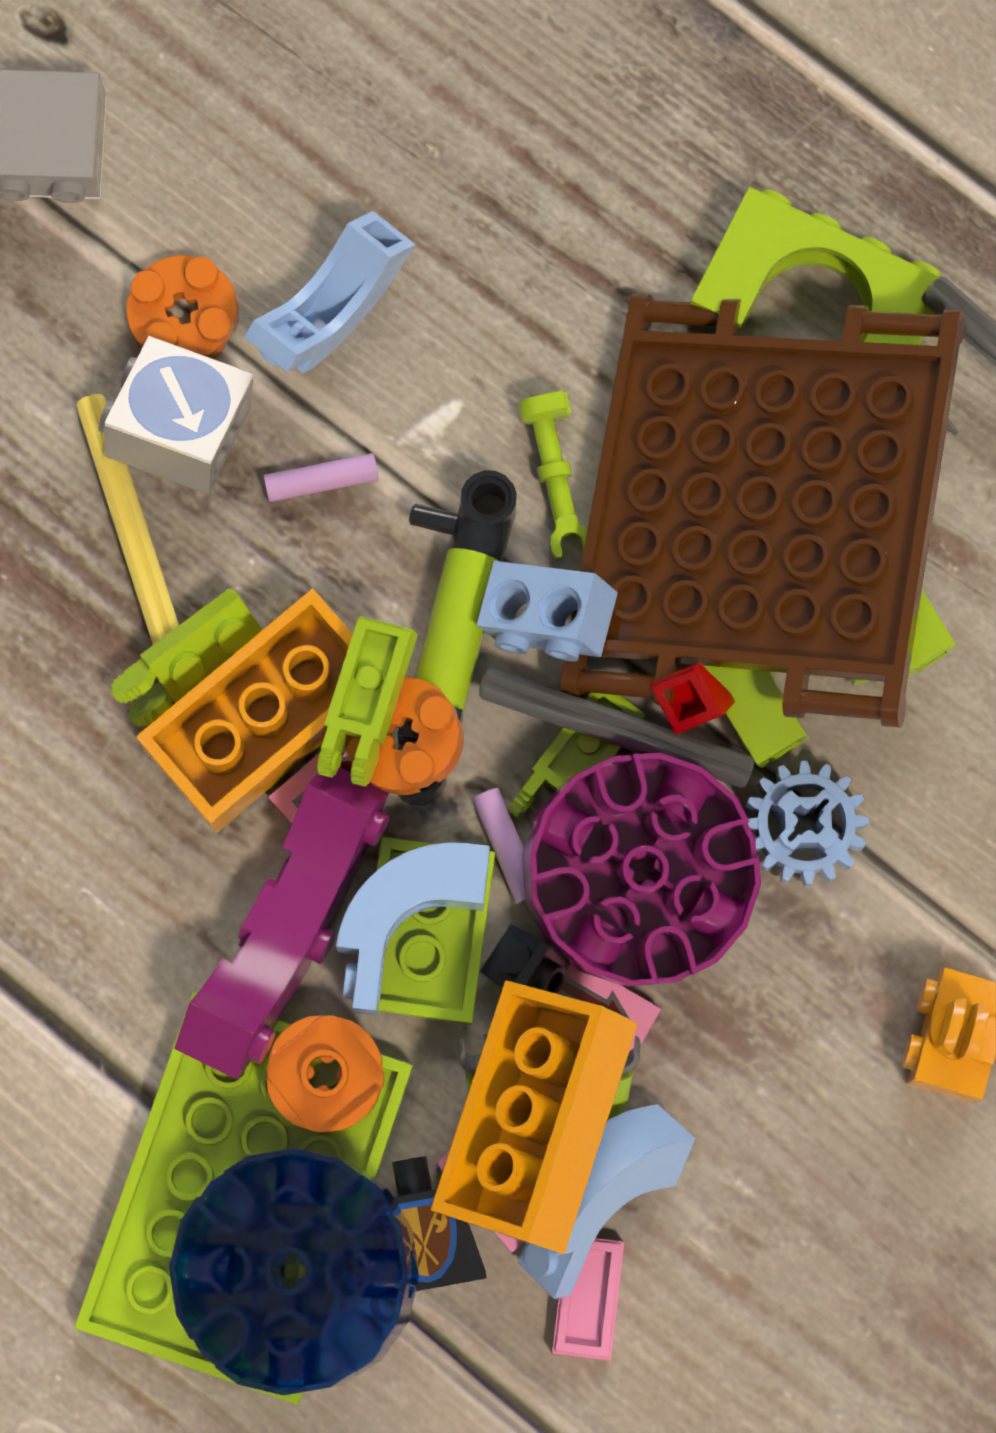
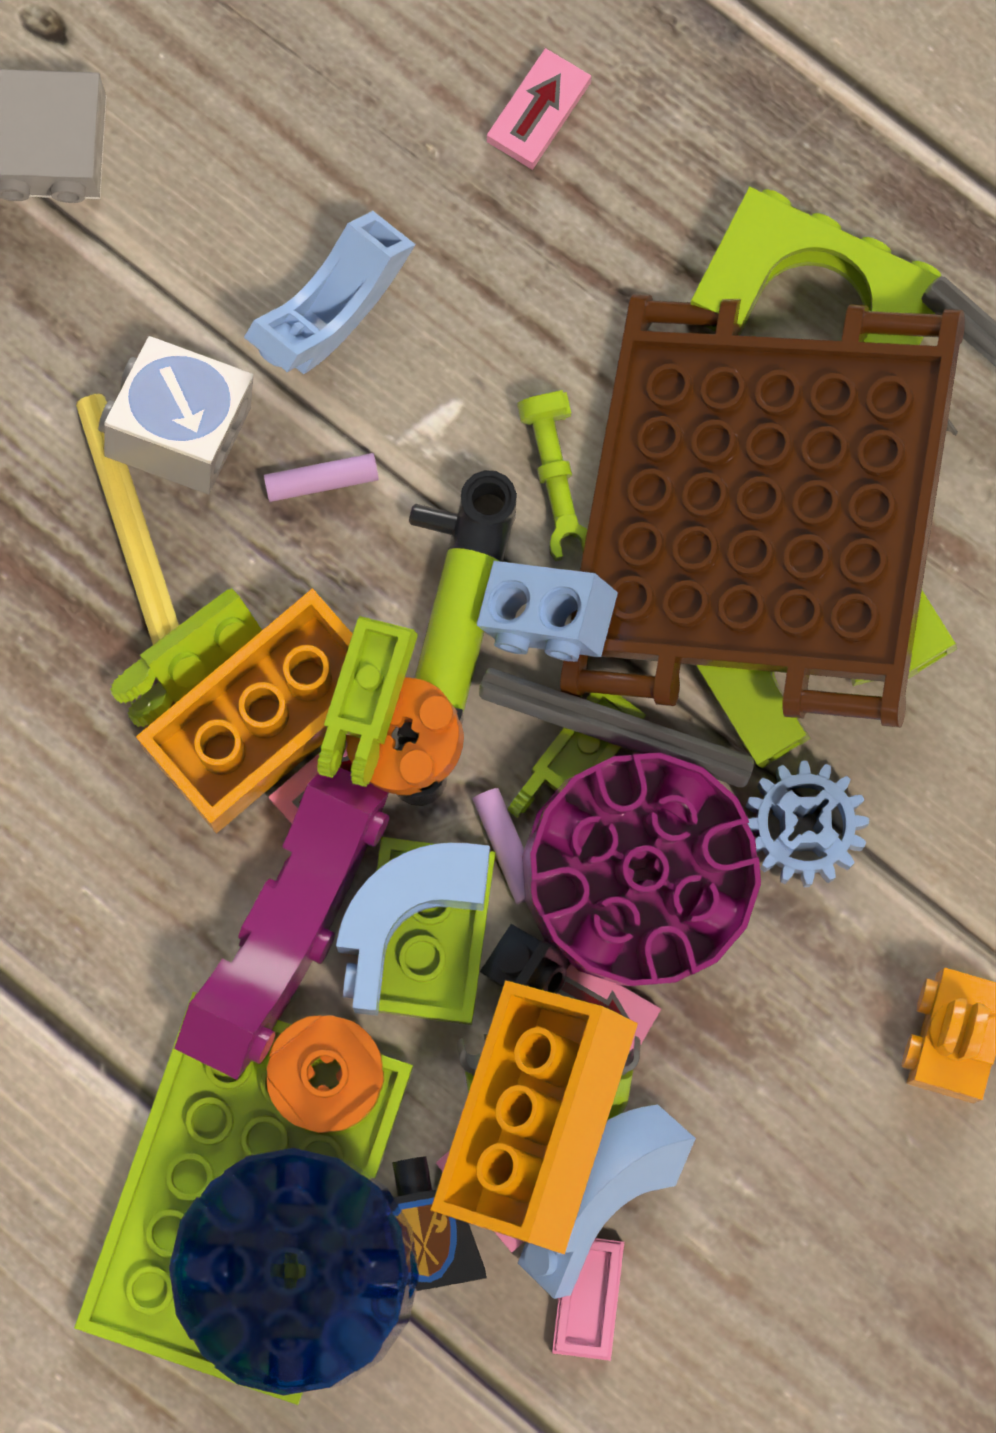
(177, 279): orange plate -> none
(538, 108): none -> bright pink tile
(696, 700): red slope -> none

